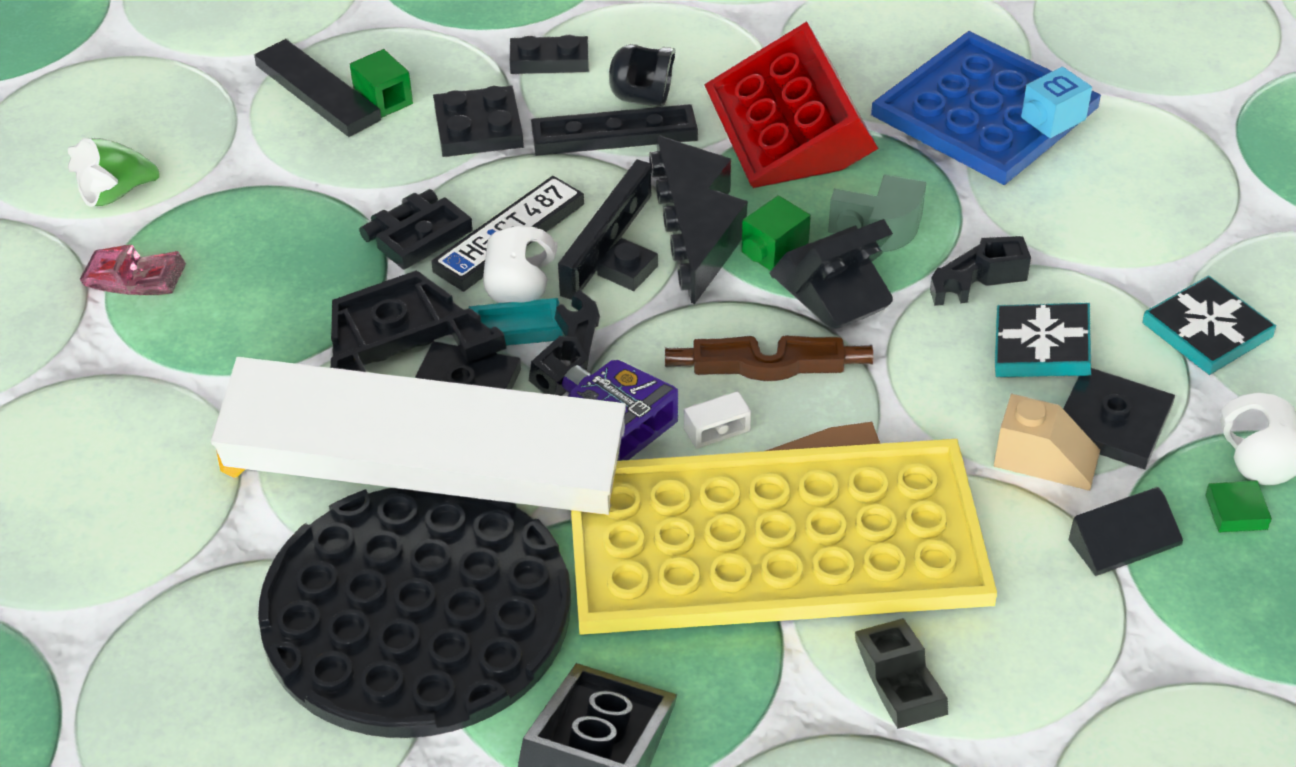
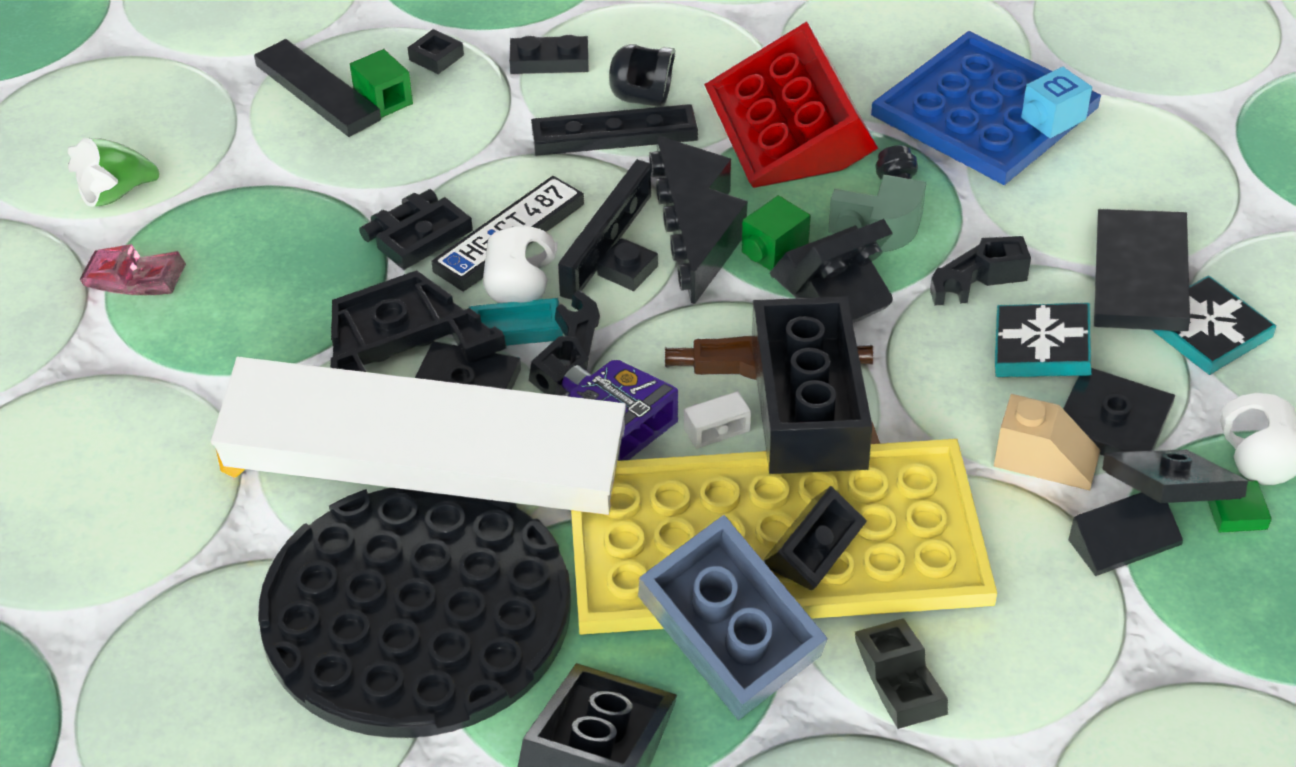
(435, 51): none -> black plate
(478, 121): black plate -> none
(731, 616): none -> sand blue brick
(810, 385): none -> black brick
(815, 539): none -> black slope
(896, 162): none -> black plate
(1142, 270): none -> black tile
(1174, 476): none -> black plate

